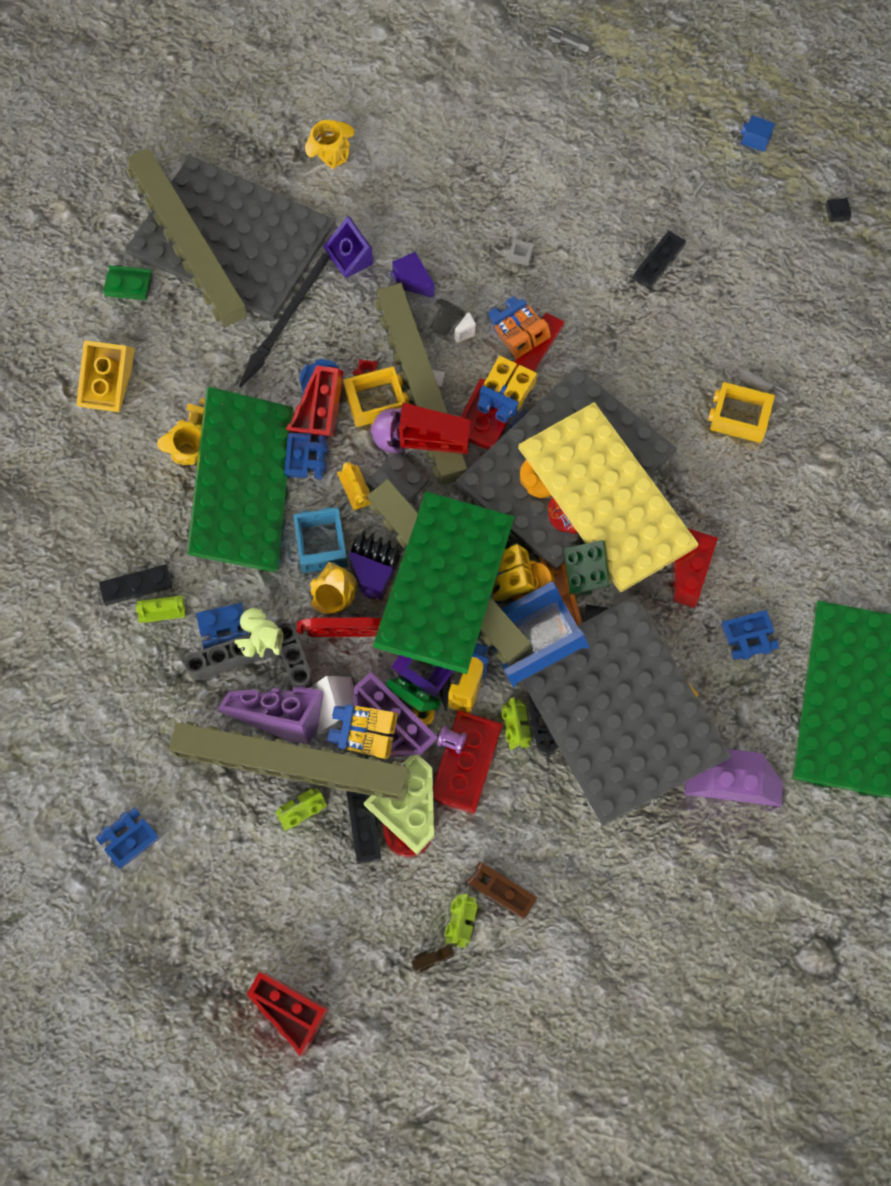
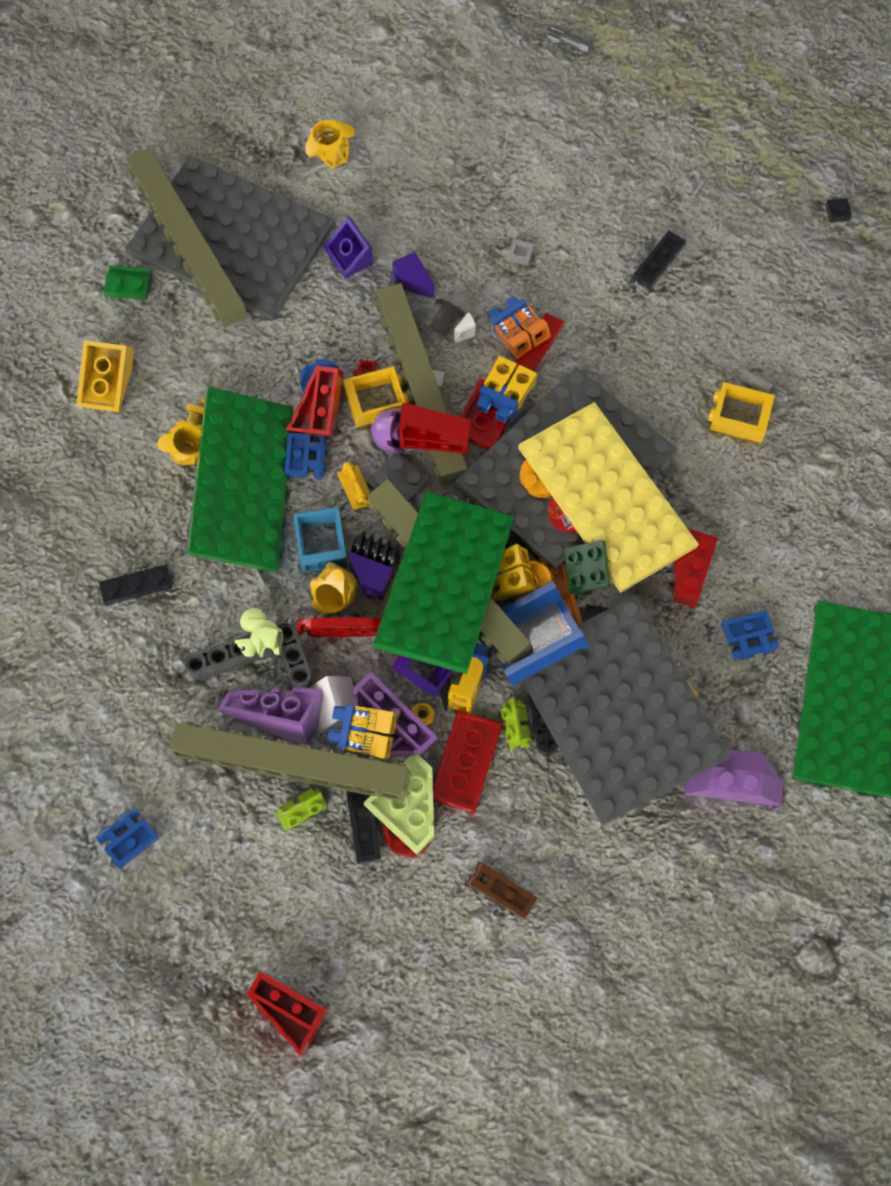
(160, 609): lime hinge -> none
(219, 621): blue plate -> none
(258, 358): black piece -> none
(413, 694): green plate -> none
(425, 960): dark brown plate -> none
(451, 739): medium lavender bush -> none
(462, 909): lime hinge -> none
(757, 133): blue brick -> none

